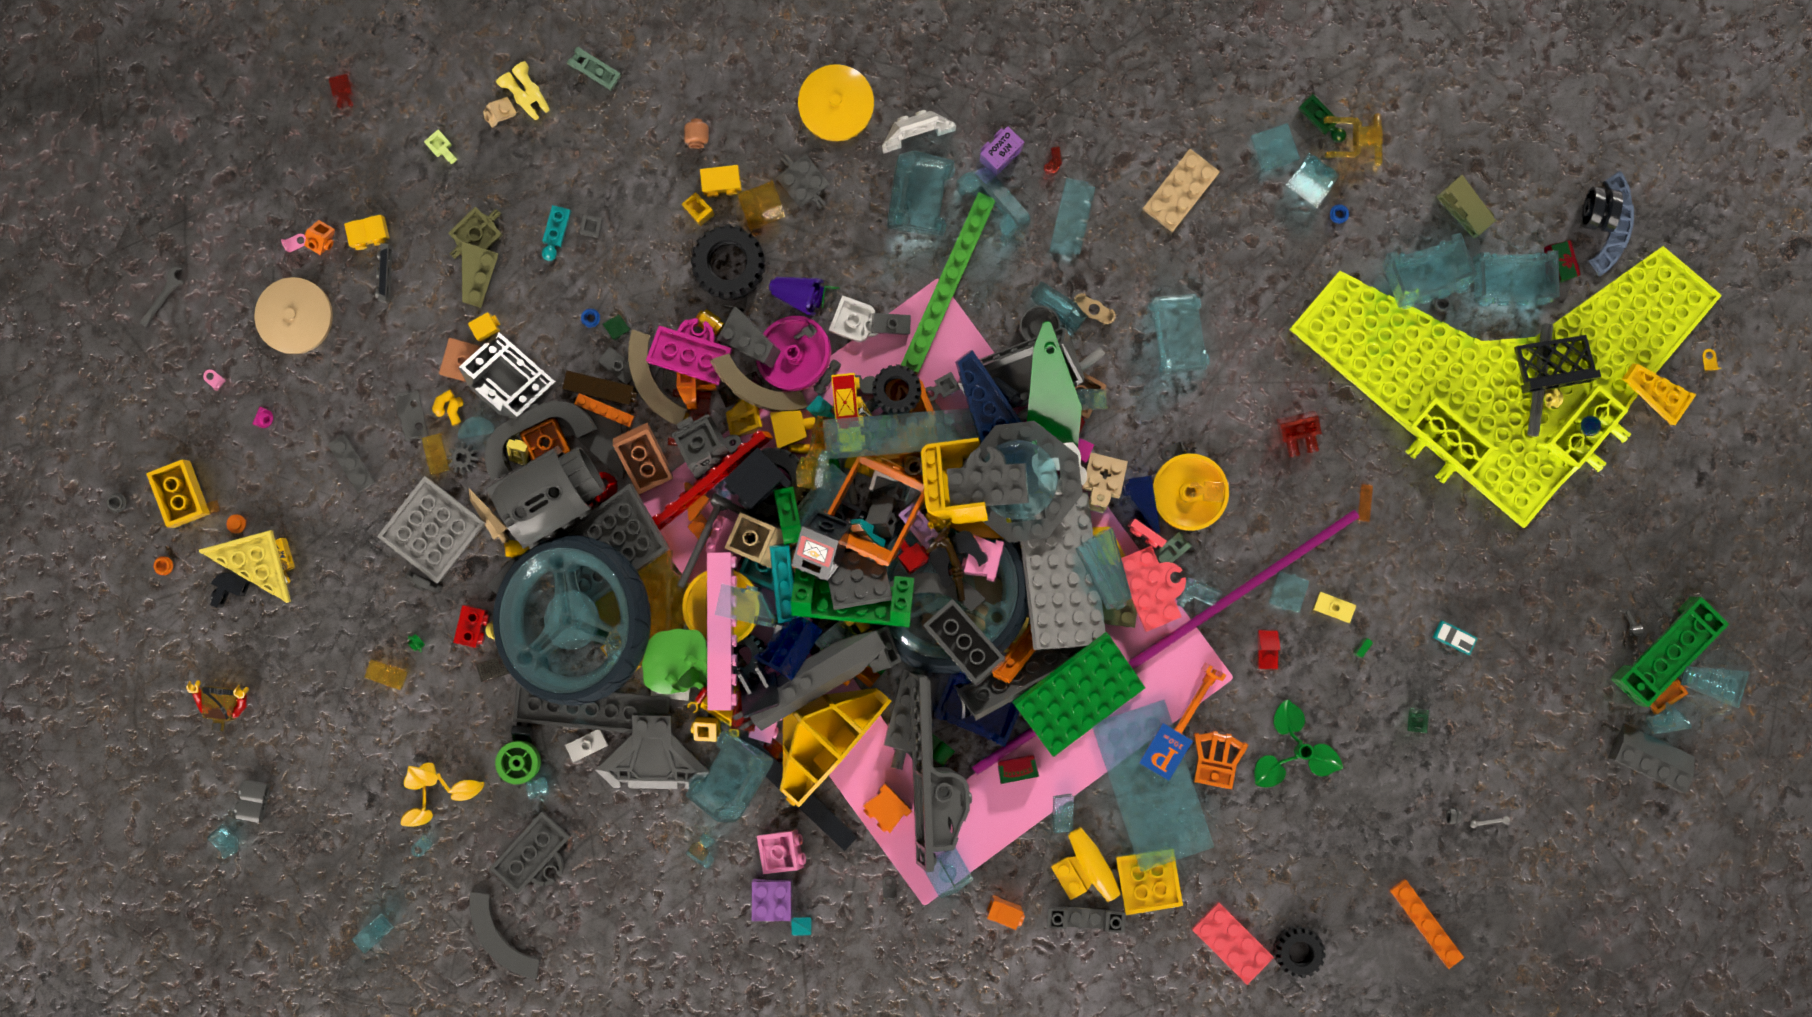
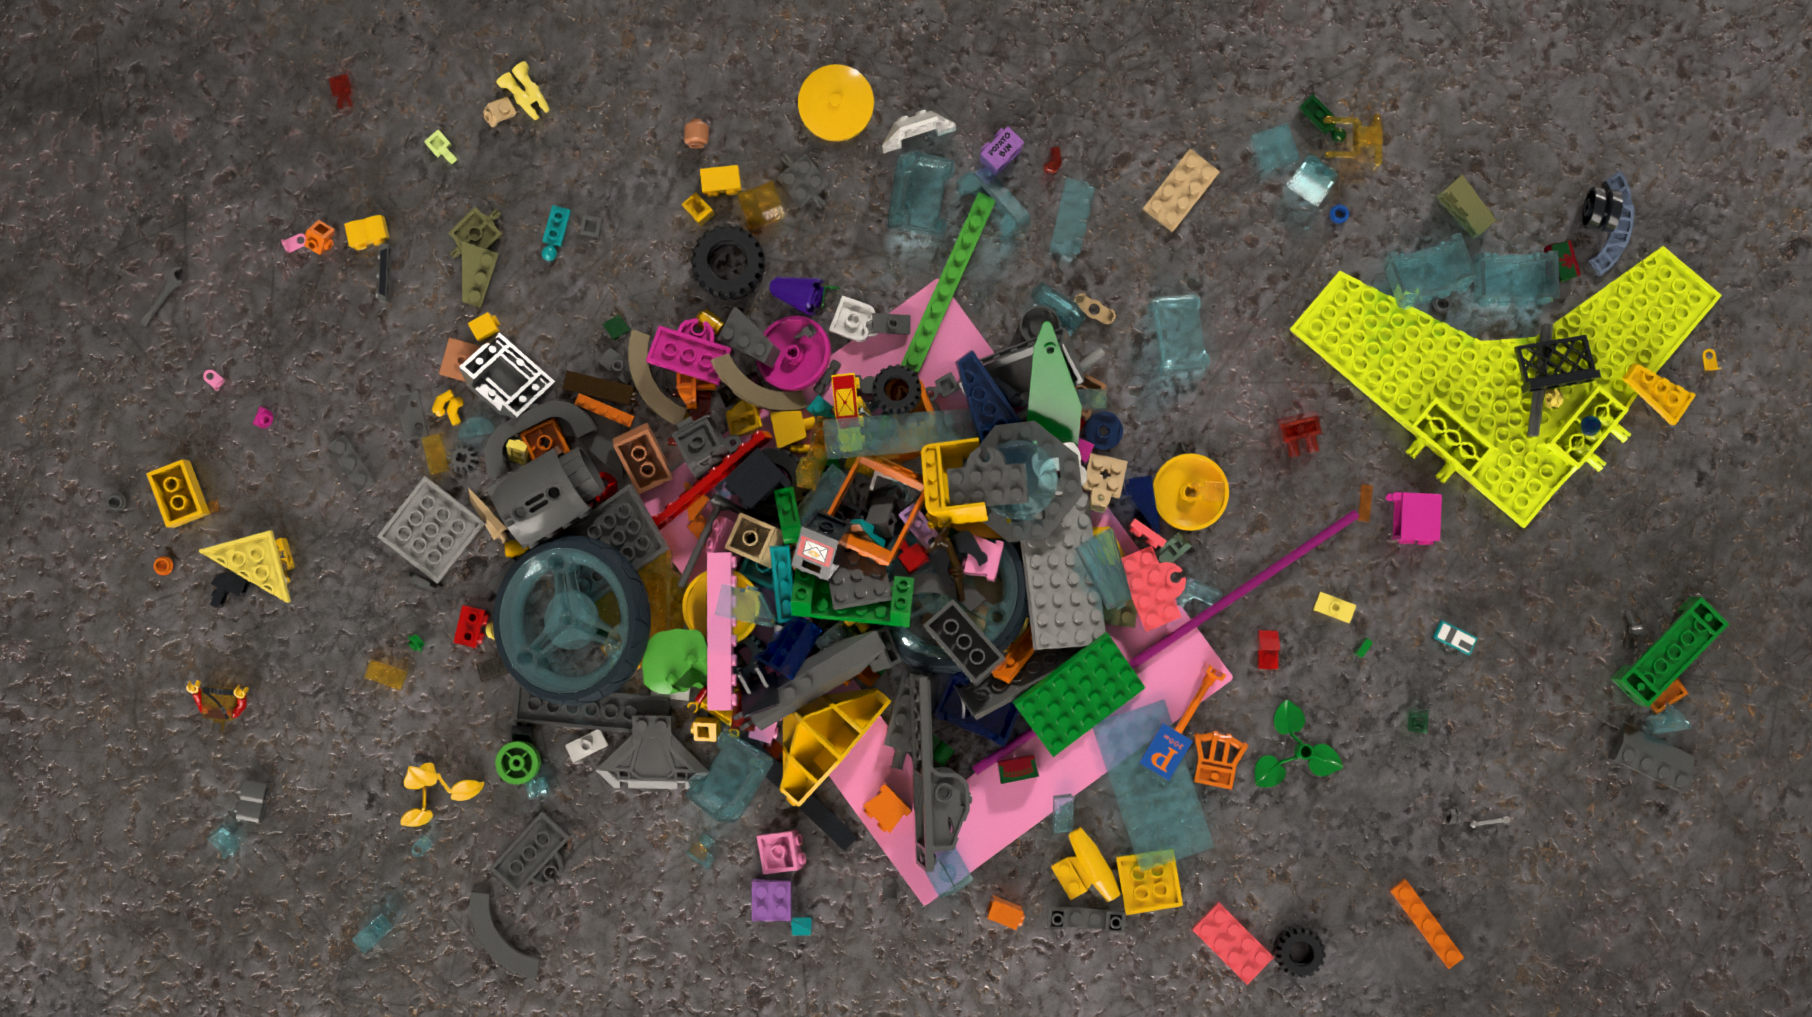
(236, 523): orange plate -> none
(293, 315): tan dish -> none
(584, 318): blue plate -> none
(594, 69): sand green plate -> none
(822, 473): clear light blue plate -> none
(912, 464): dark brown cone -> none
(1112, 424): none -> dark blue plate
(1289, 592): clear light blue piece -> none
(1416, 517): none -> dark pink container
(1718, 684): clear light blue wing -> none

